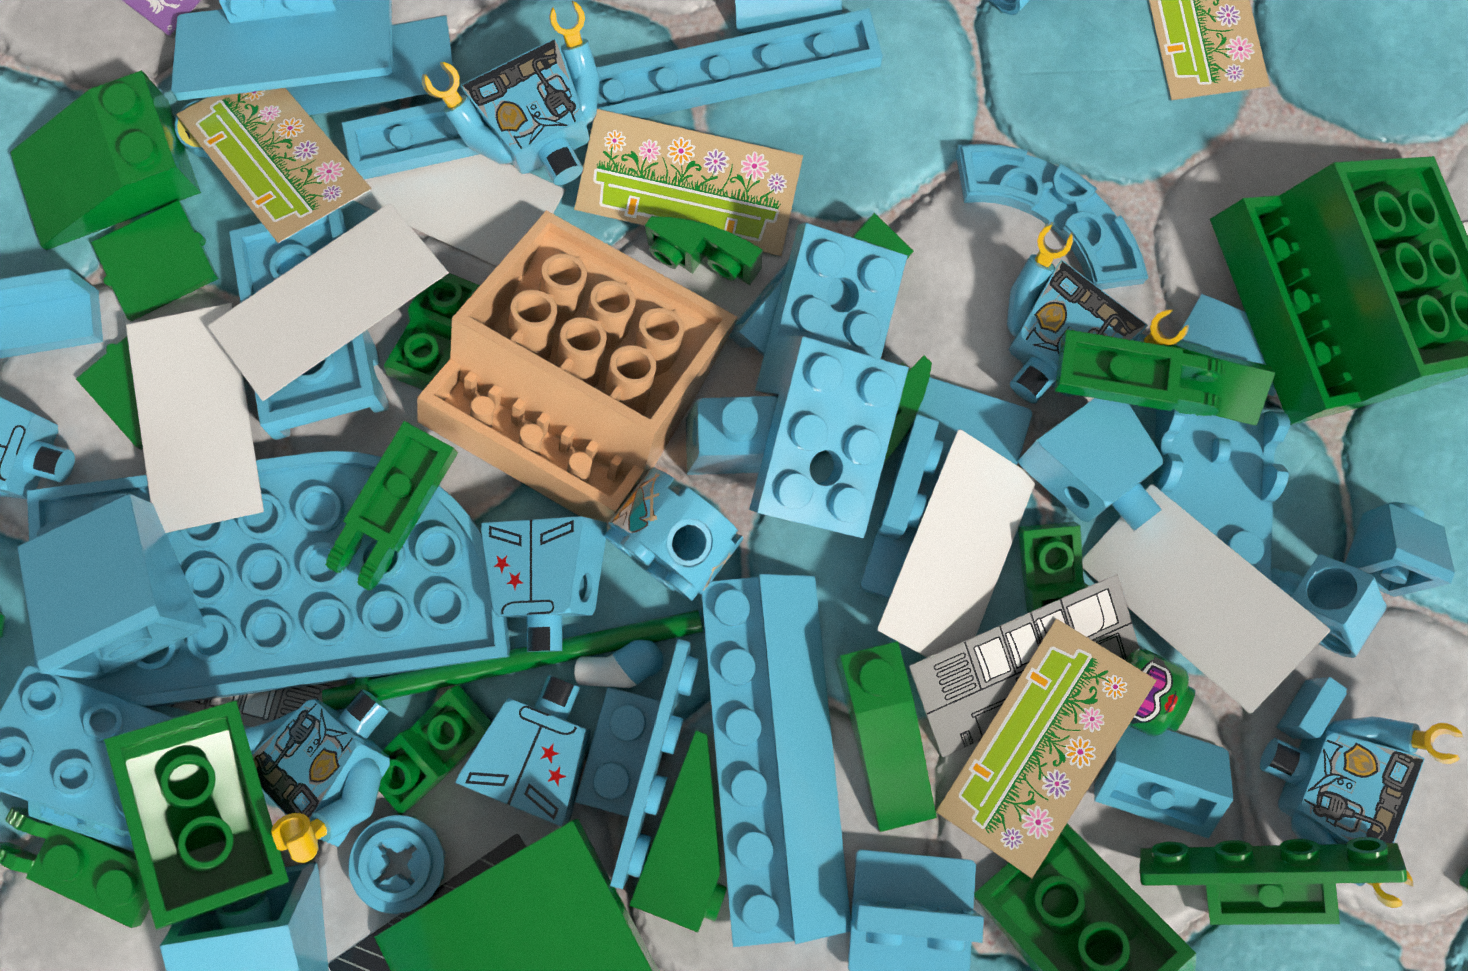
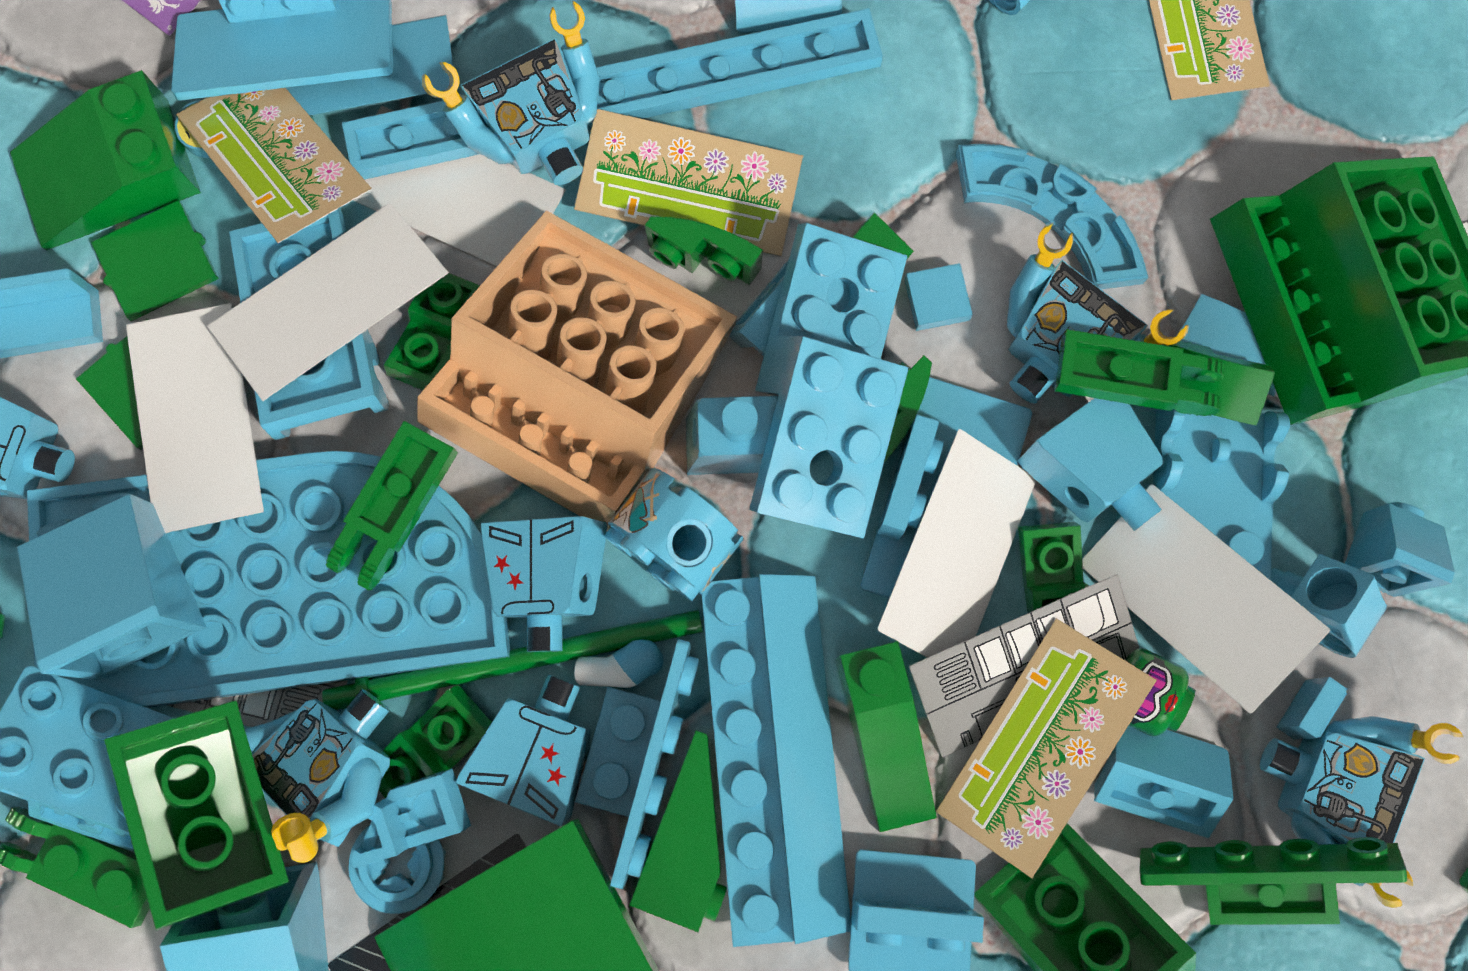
(413, 816): none -> medium azure slope
(938, 297): none -> medium azure tile

